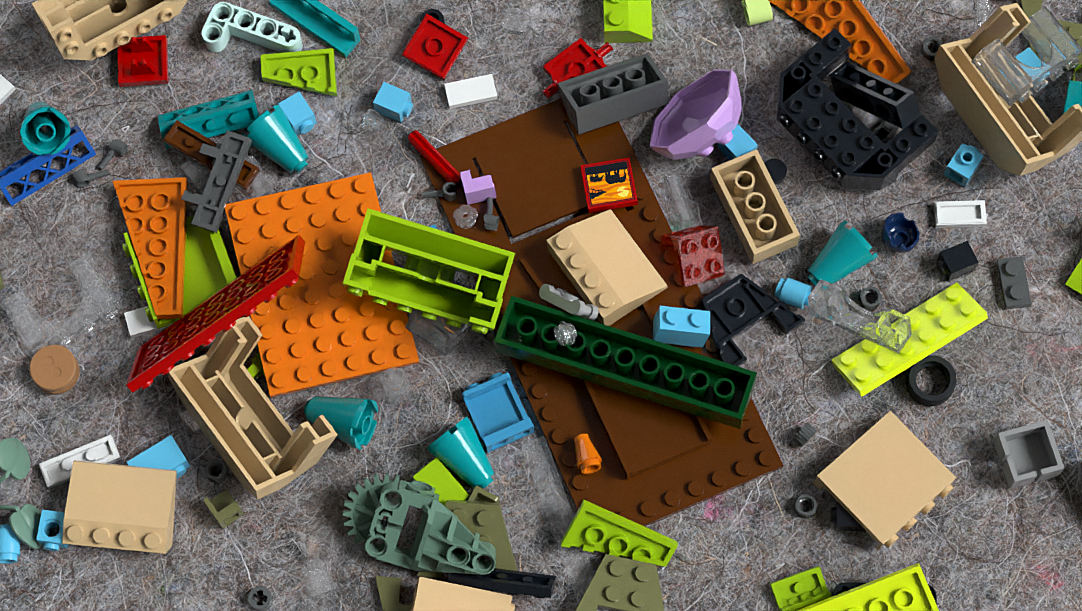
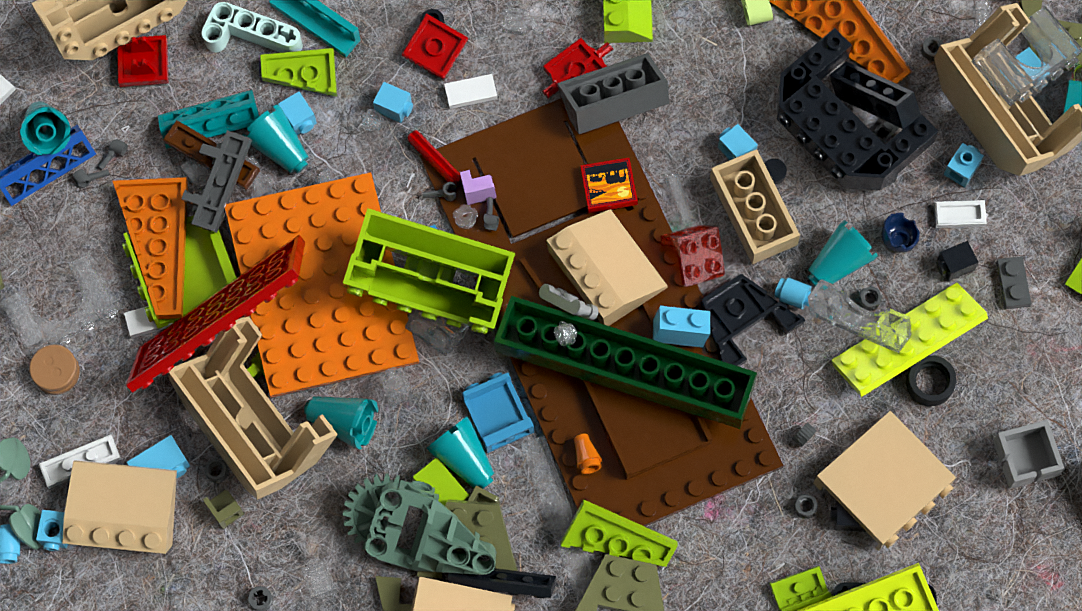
(698, 117): lavender rock -> none

